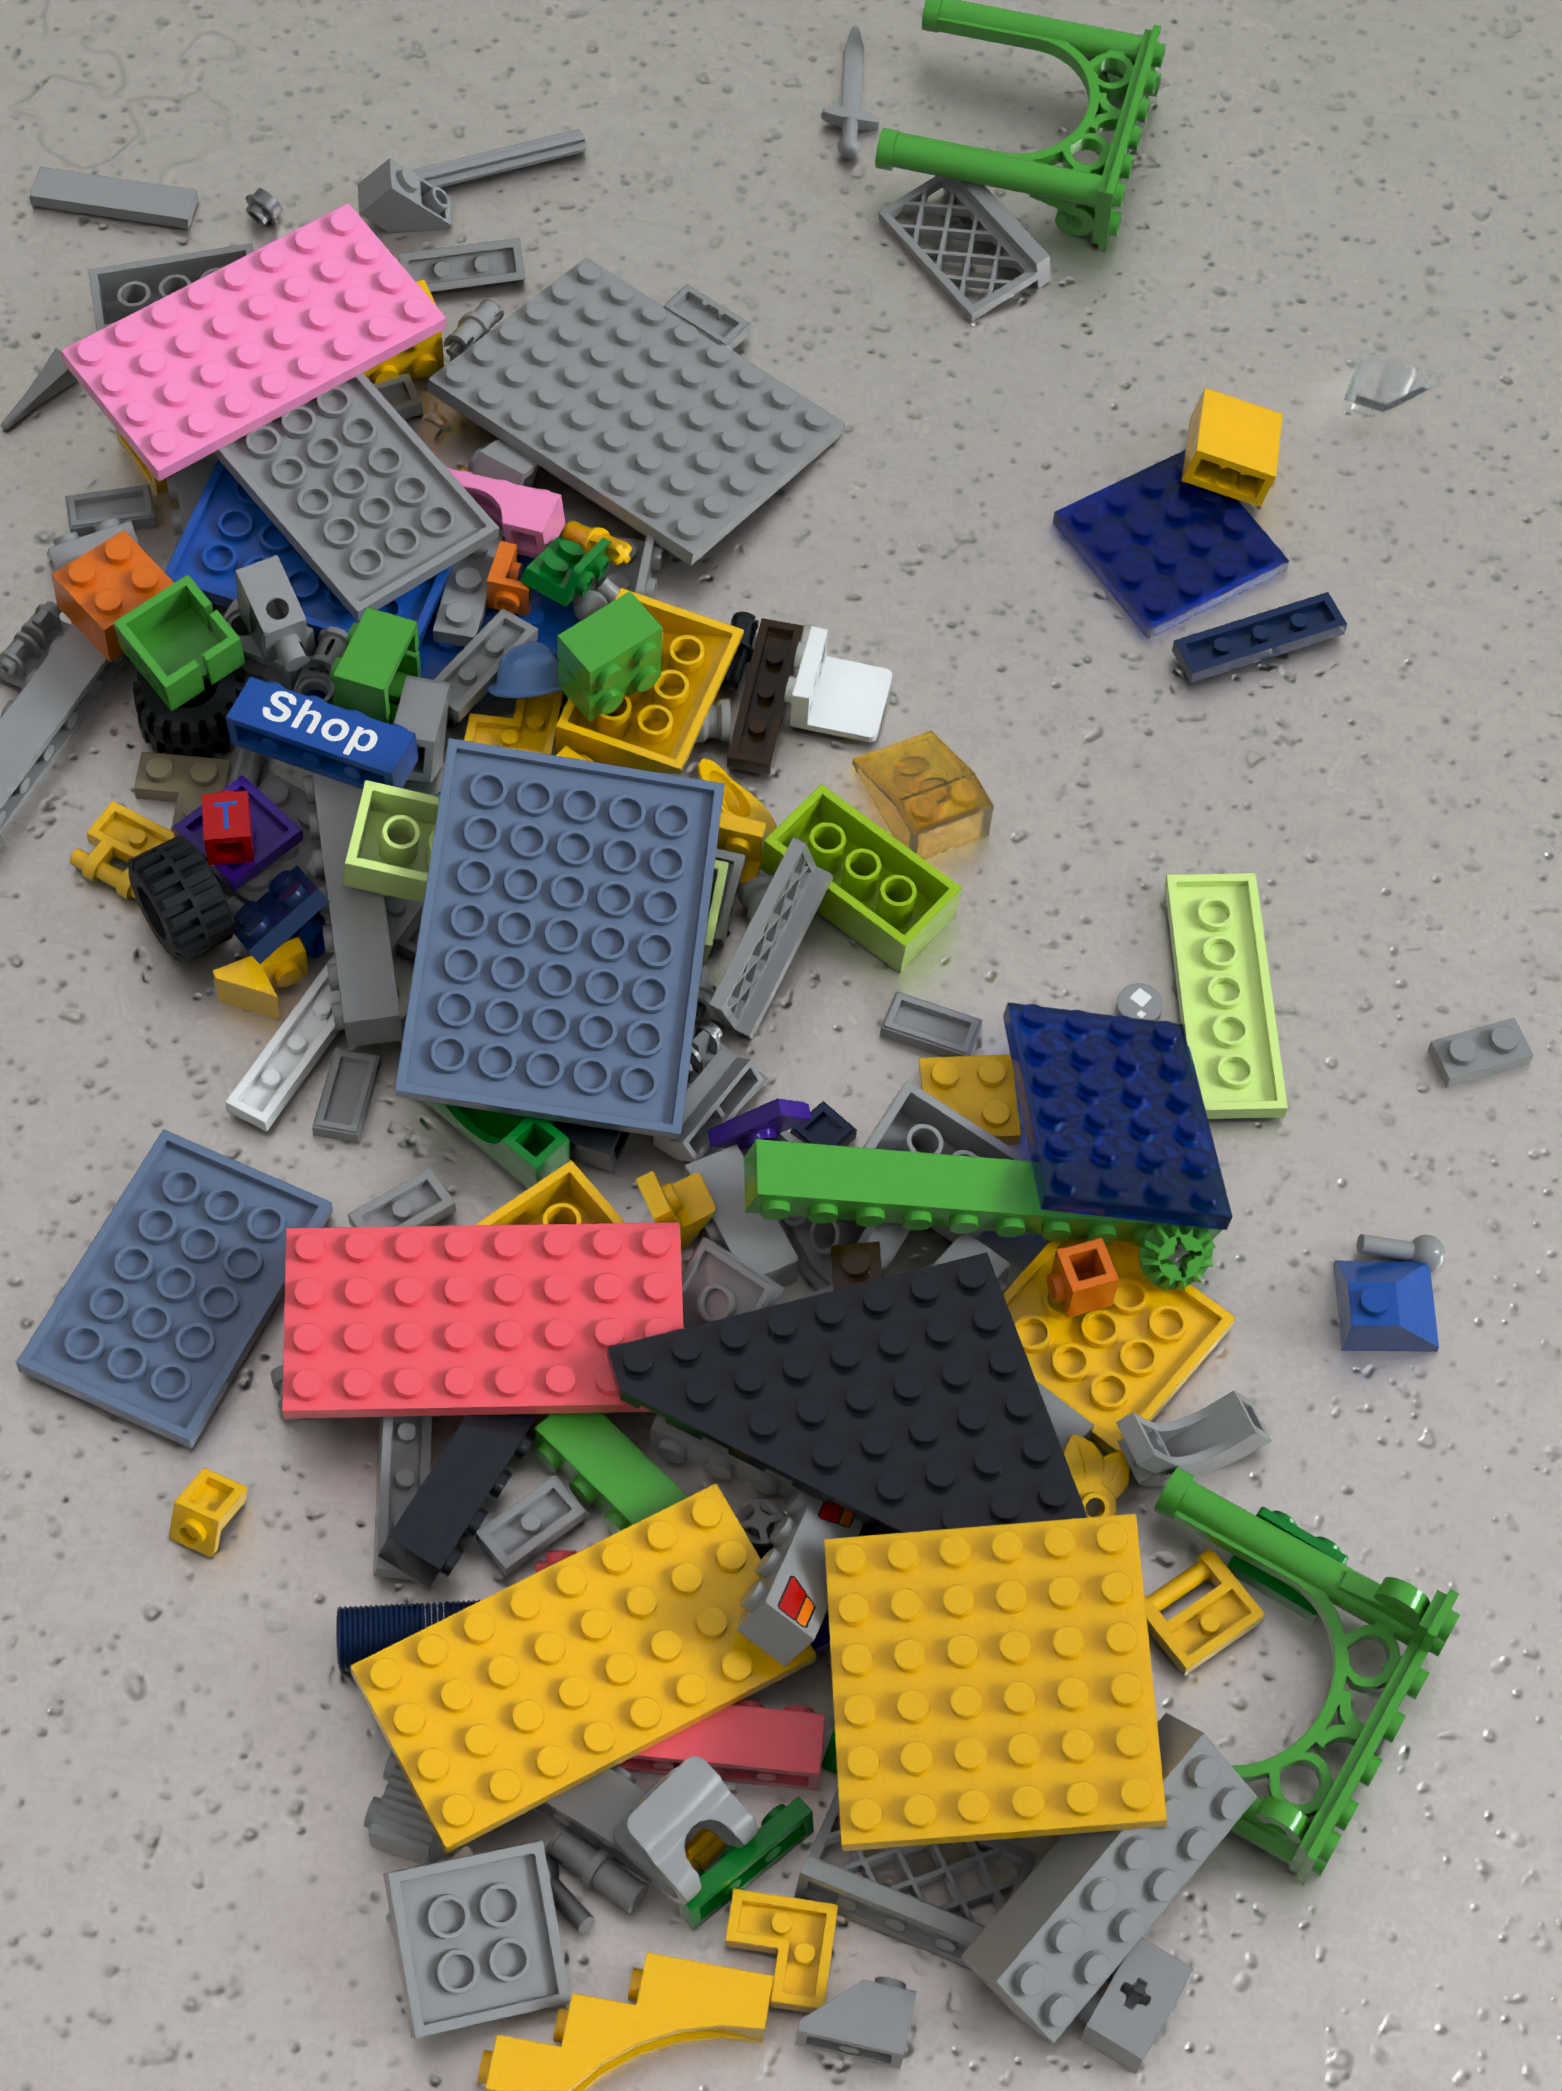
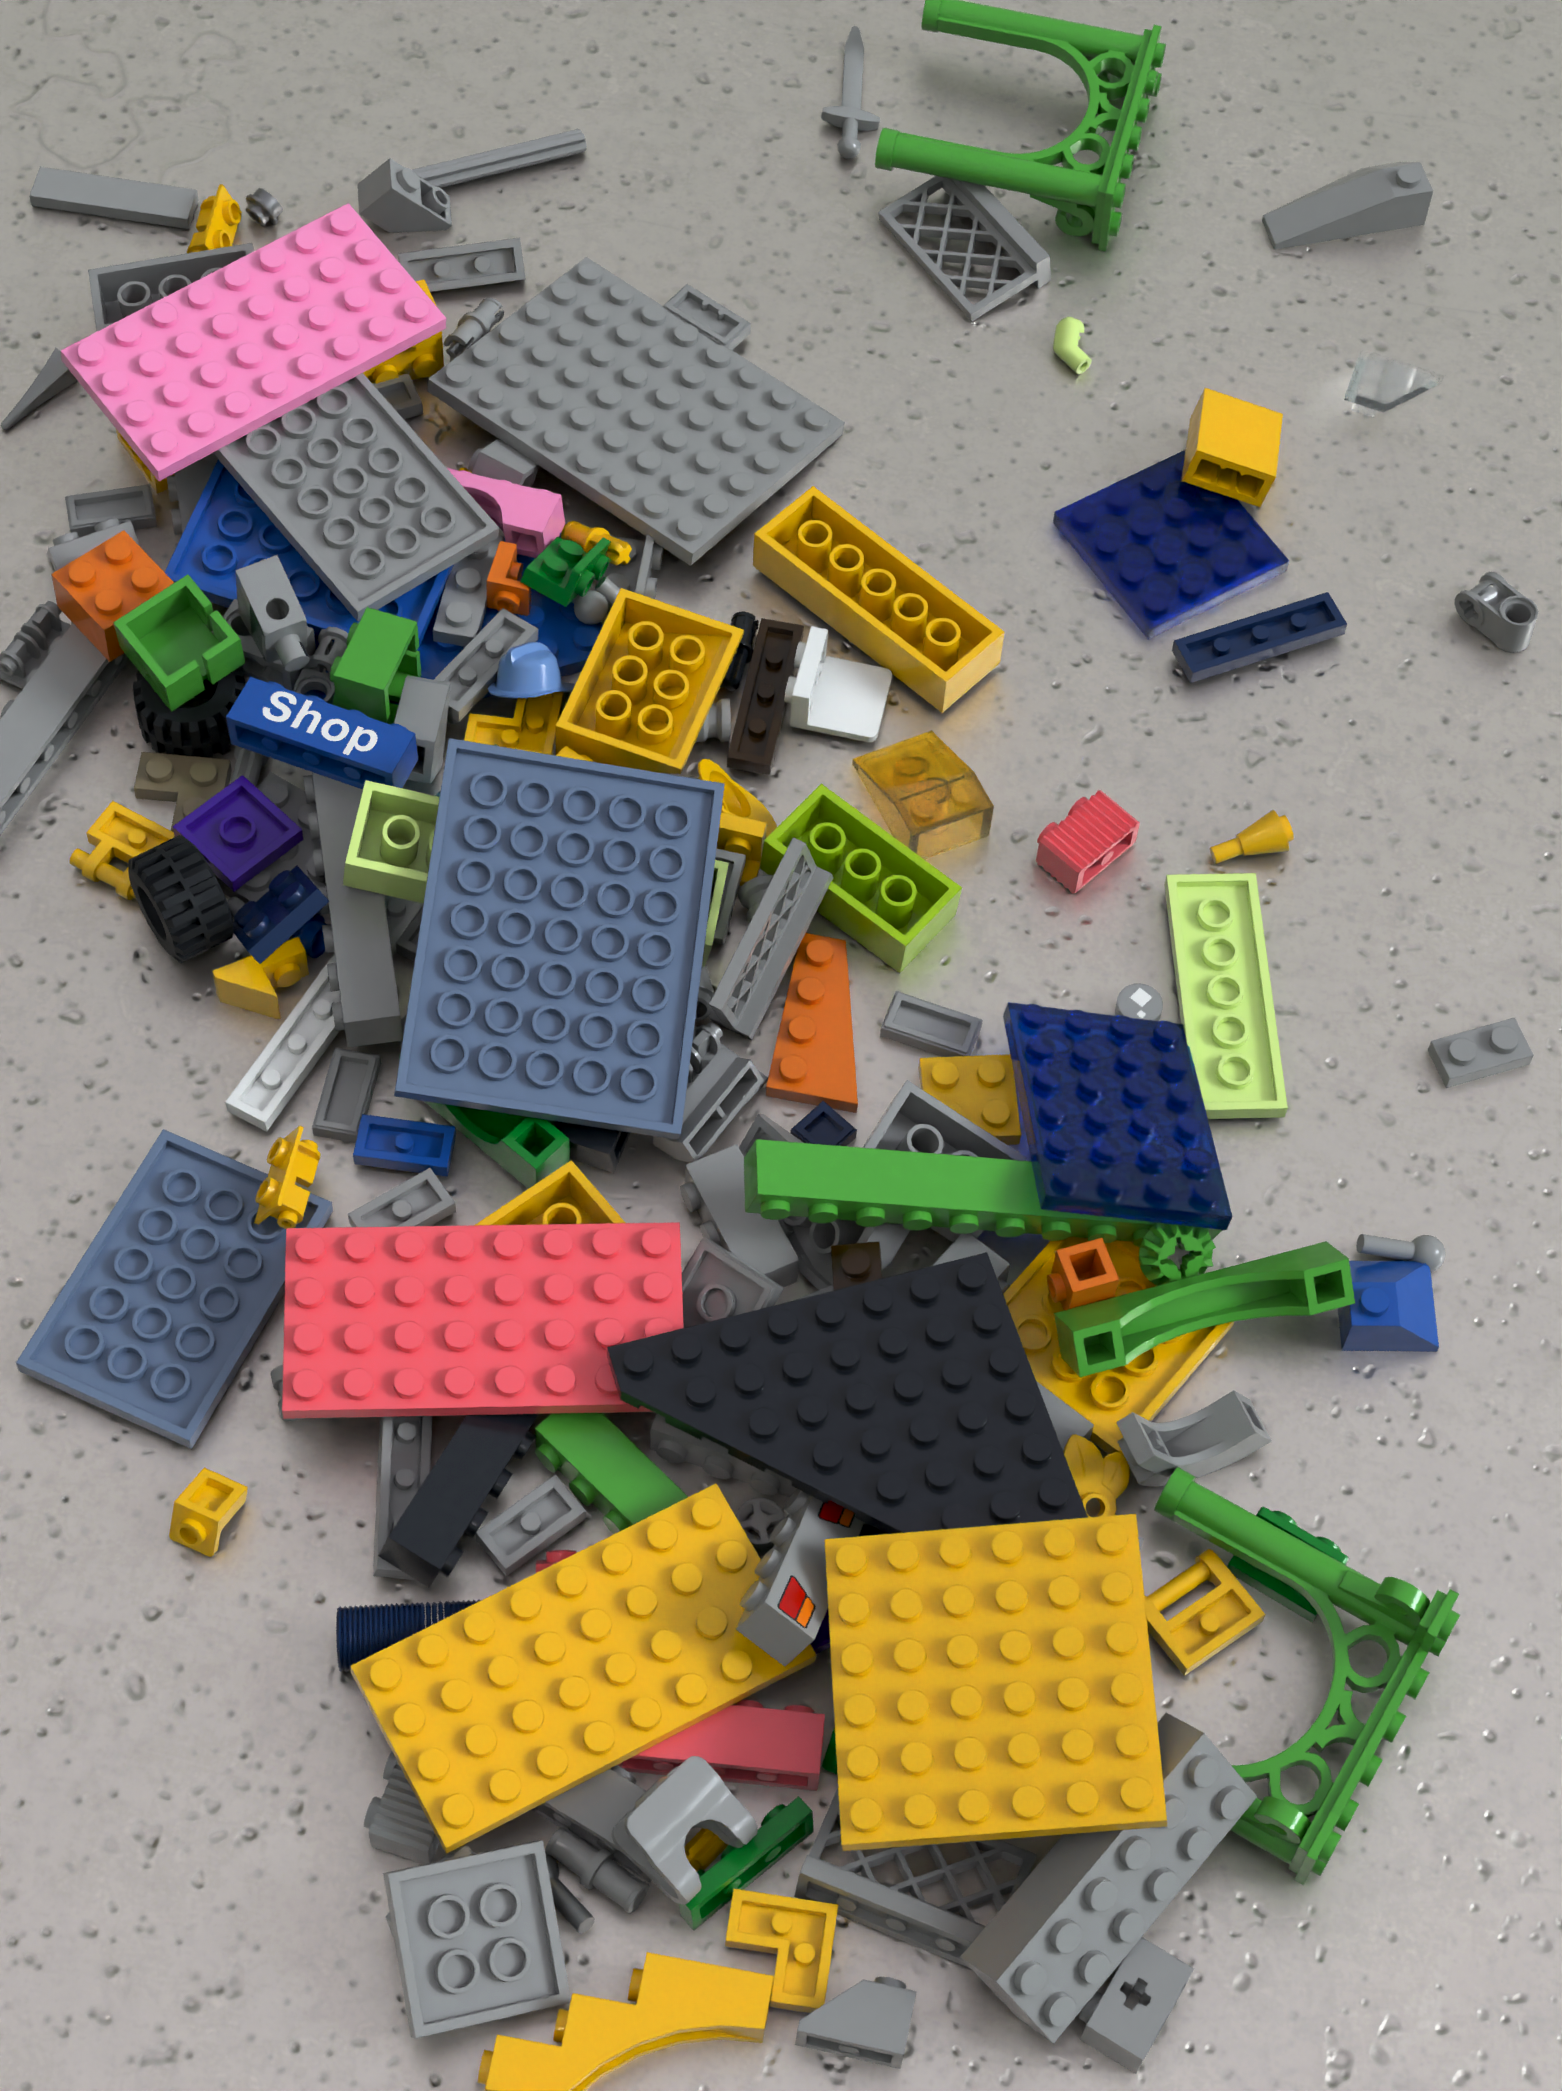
(216, 222): none -> yellow hinge
(227, 827): red brick -> none
(290, 1163): none -> yellow hinge
(404, 1145): none -> blue plate
(609, 656): bright green piece -> none
(681, 1202): yellow slope -> none
(759, 1123): dark purple plate -> none
(815, 1035): none -> orange wing
(878, 598): none -> yellow brick
(1066, 343): none -> yellowish green arm
(1086, 840): none -> coral brick
(1125, 1326): none -> bright green arch
(1264, 836): none -> yellow cone
(1355, 205): none -> light grey wedge
(1500, 612): none -> light grey piece

